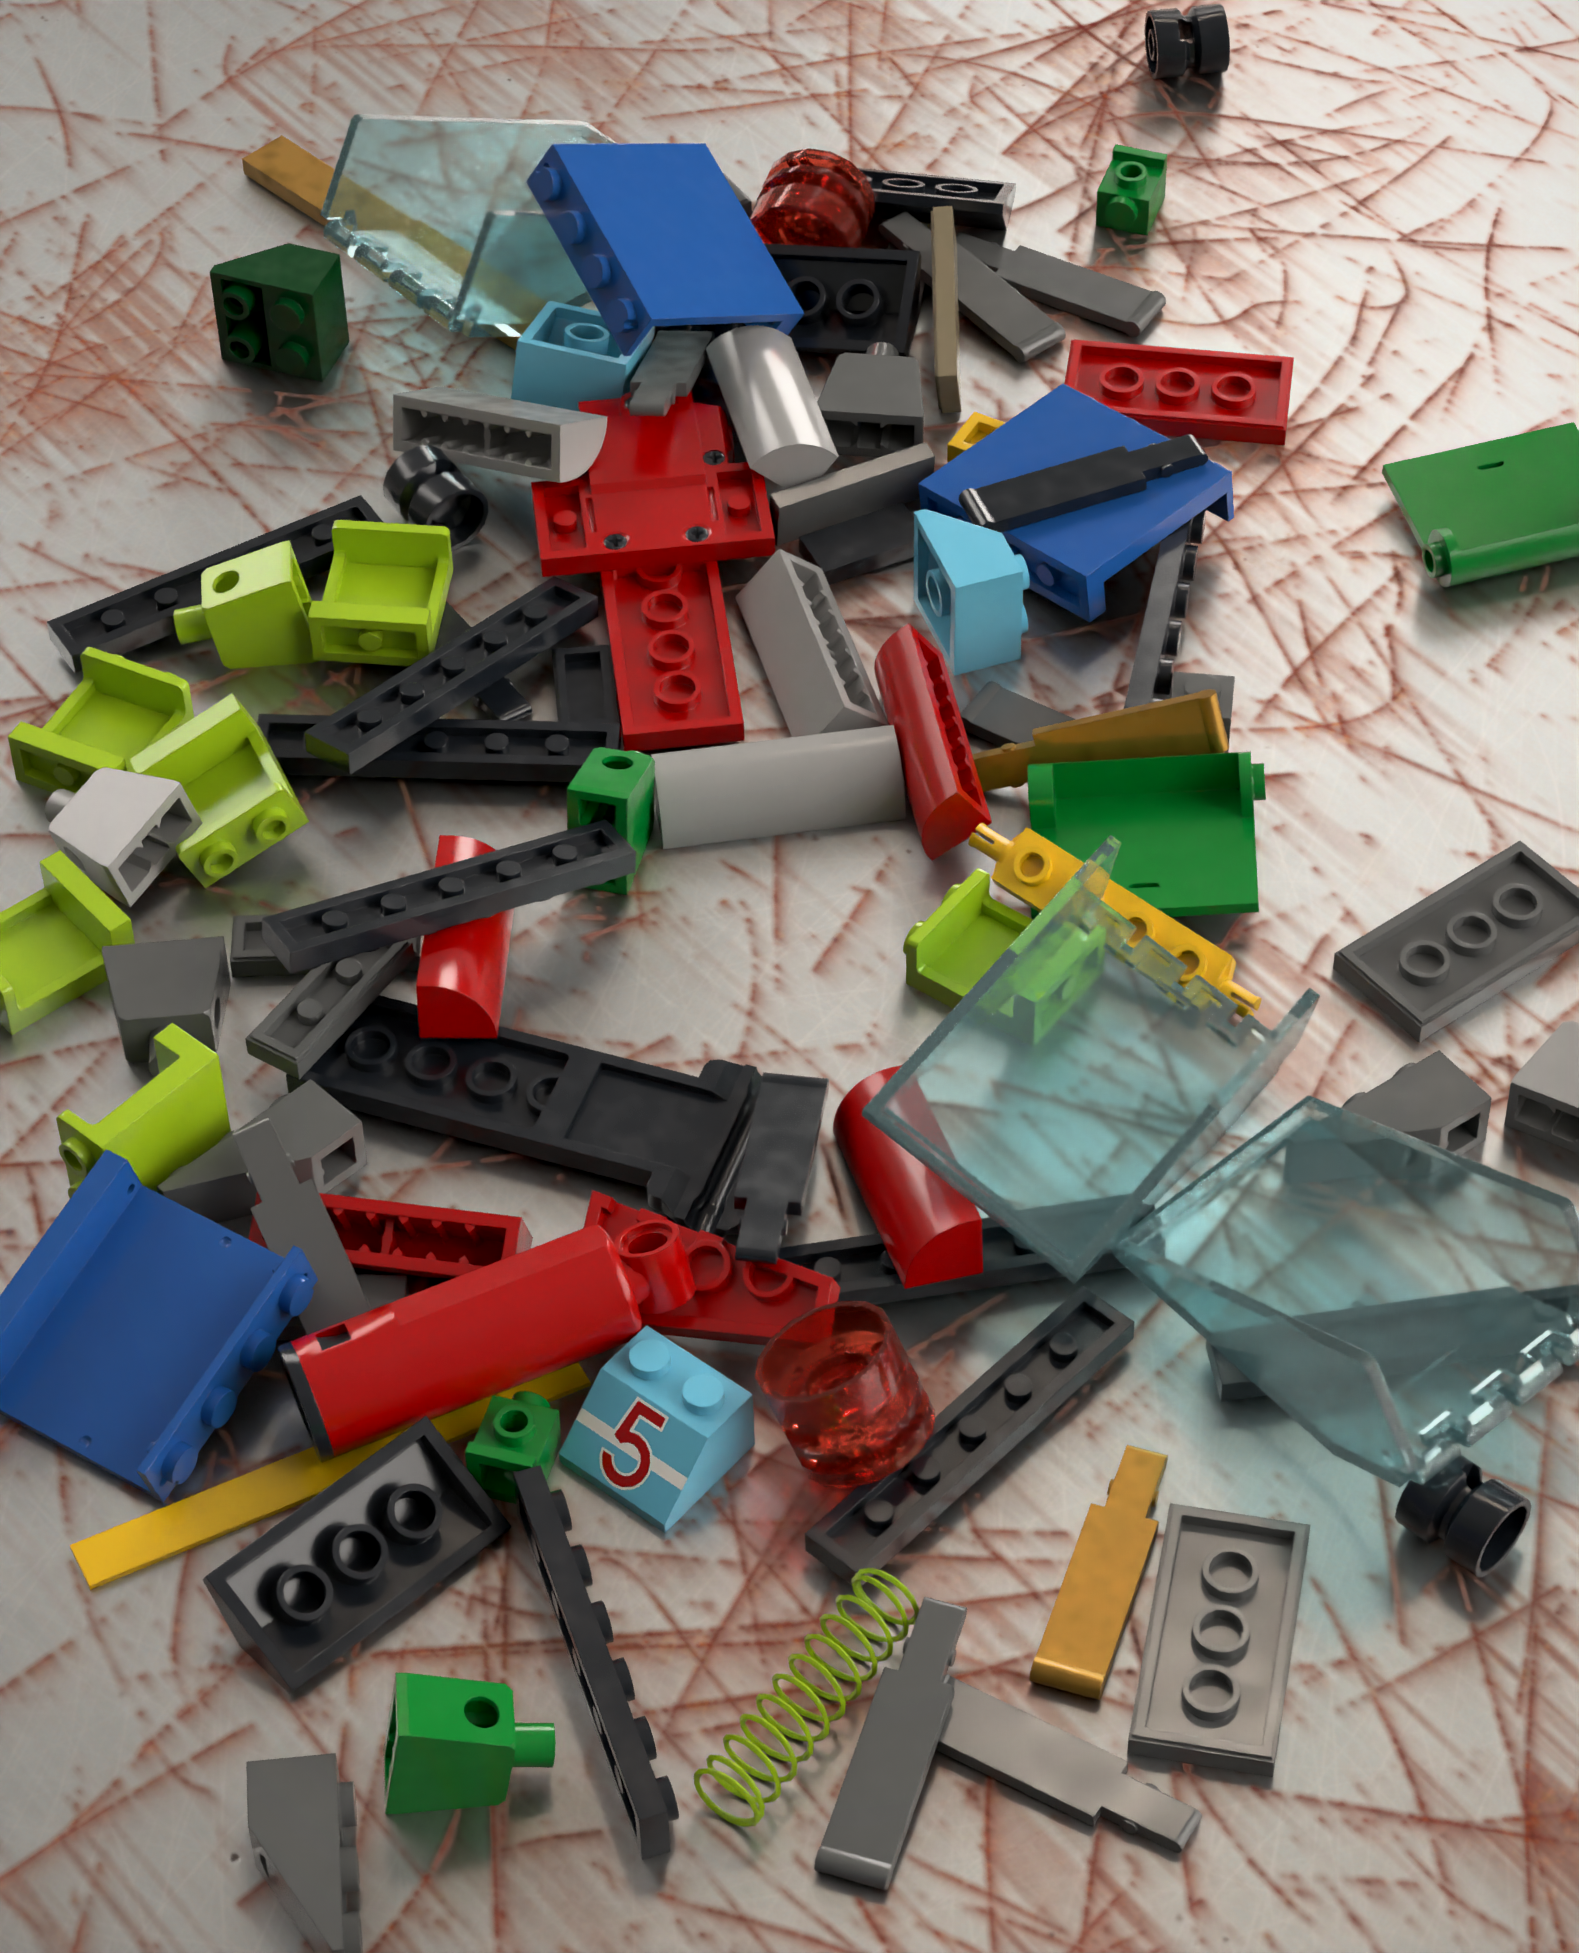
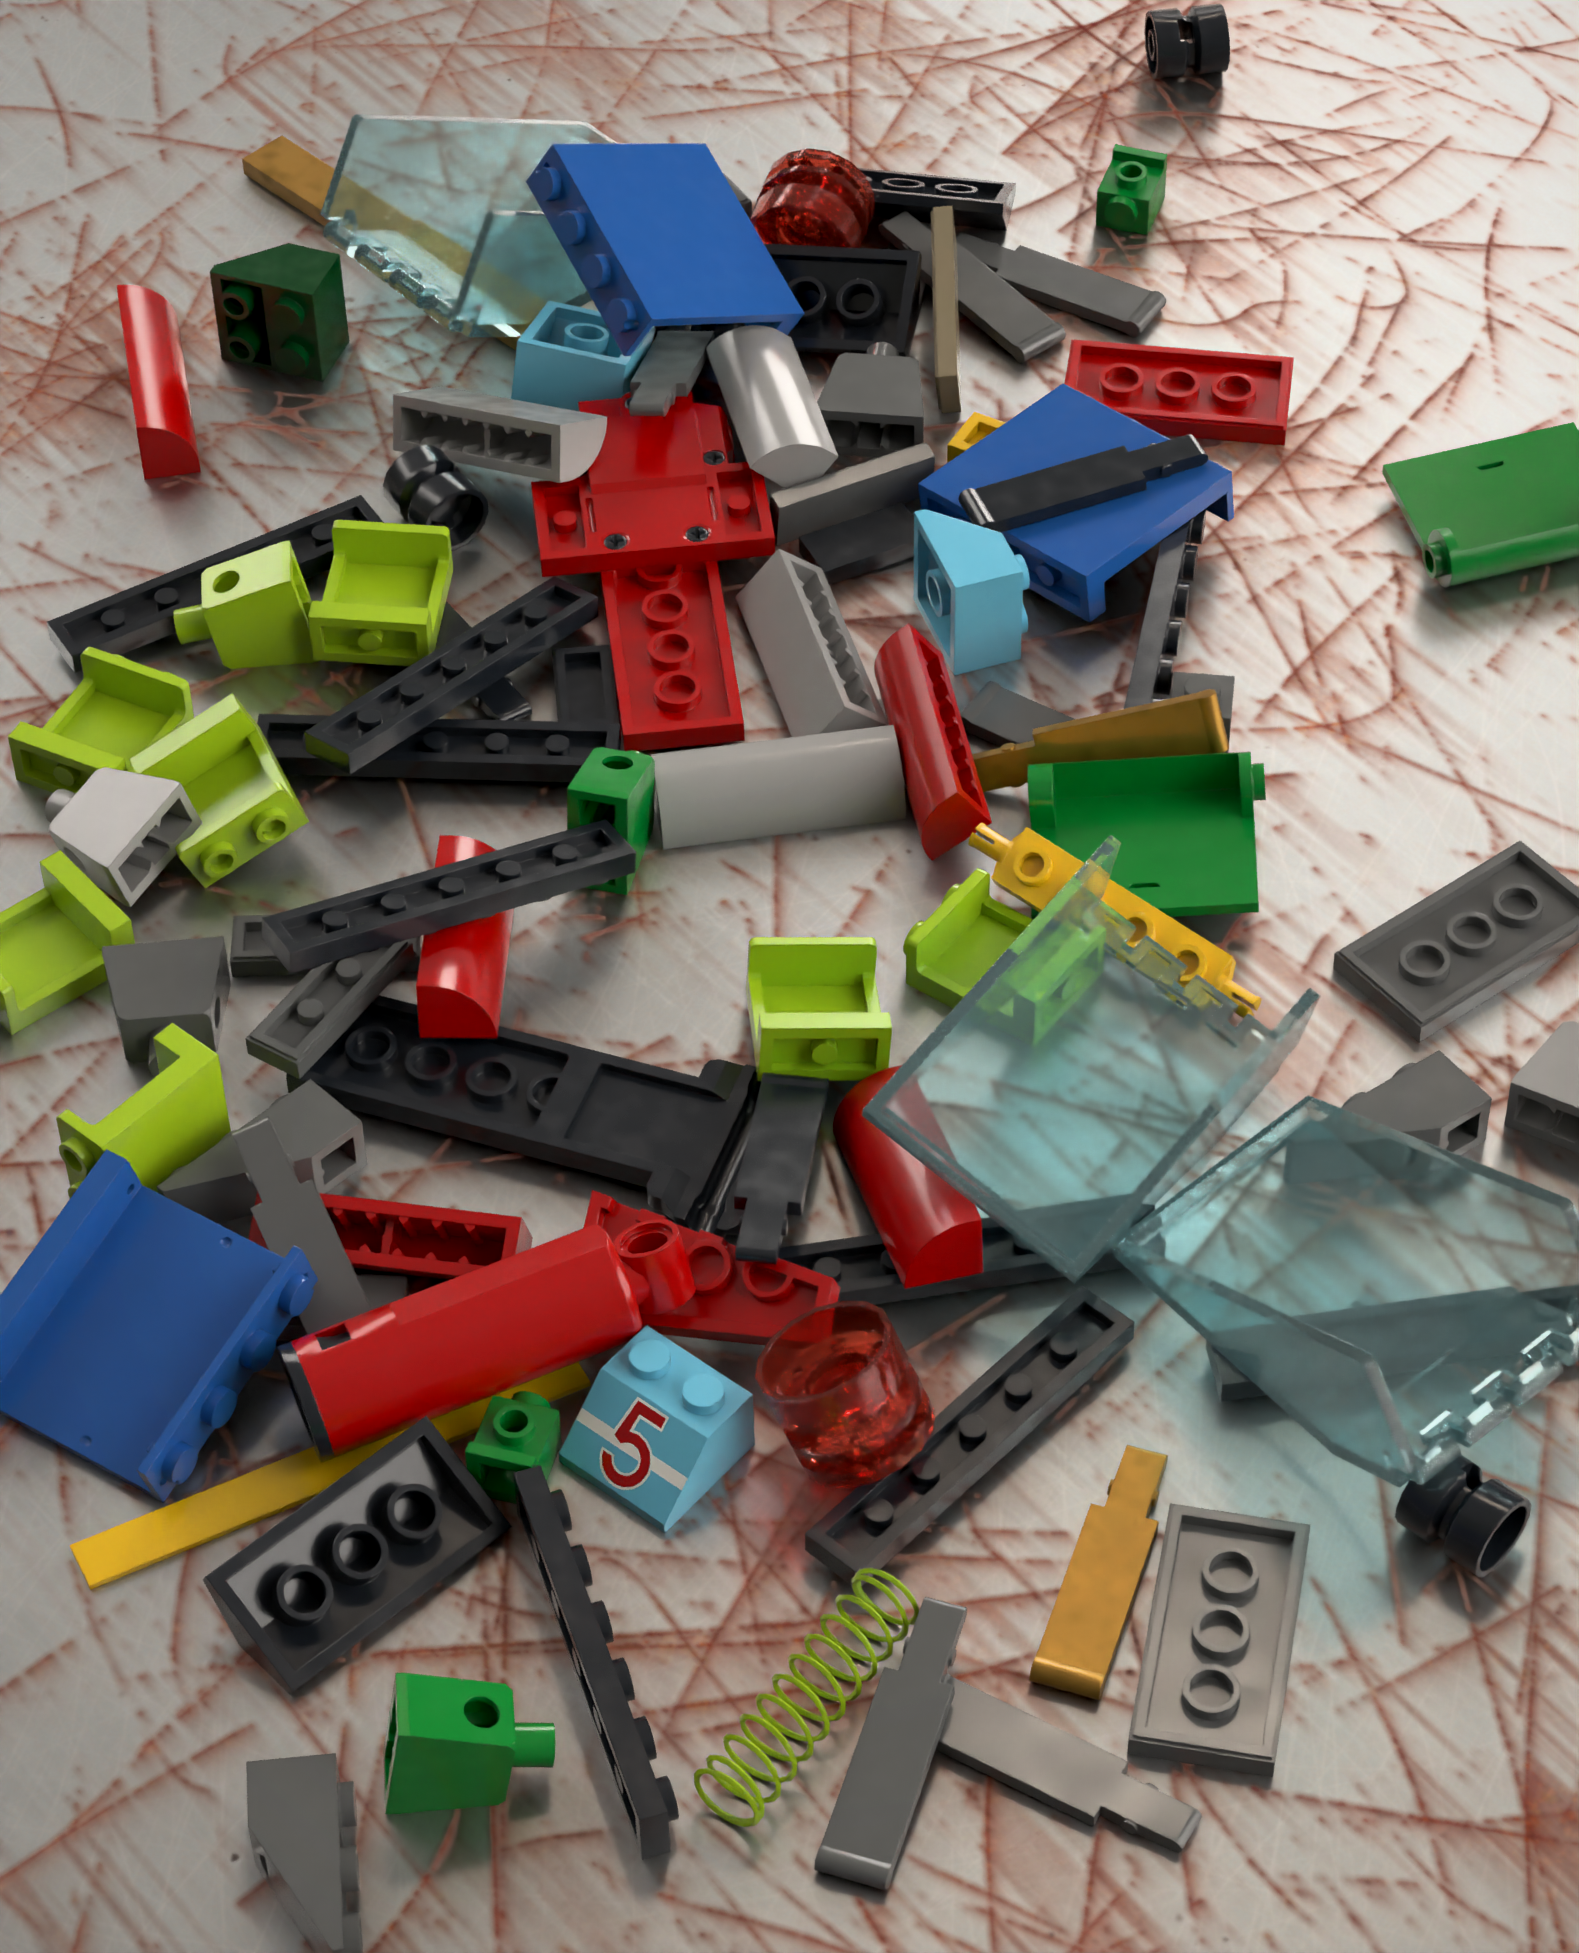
(158, 383): none -> red brick
(816, 1007): none -> lime panel

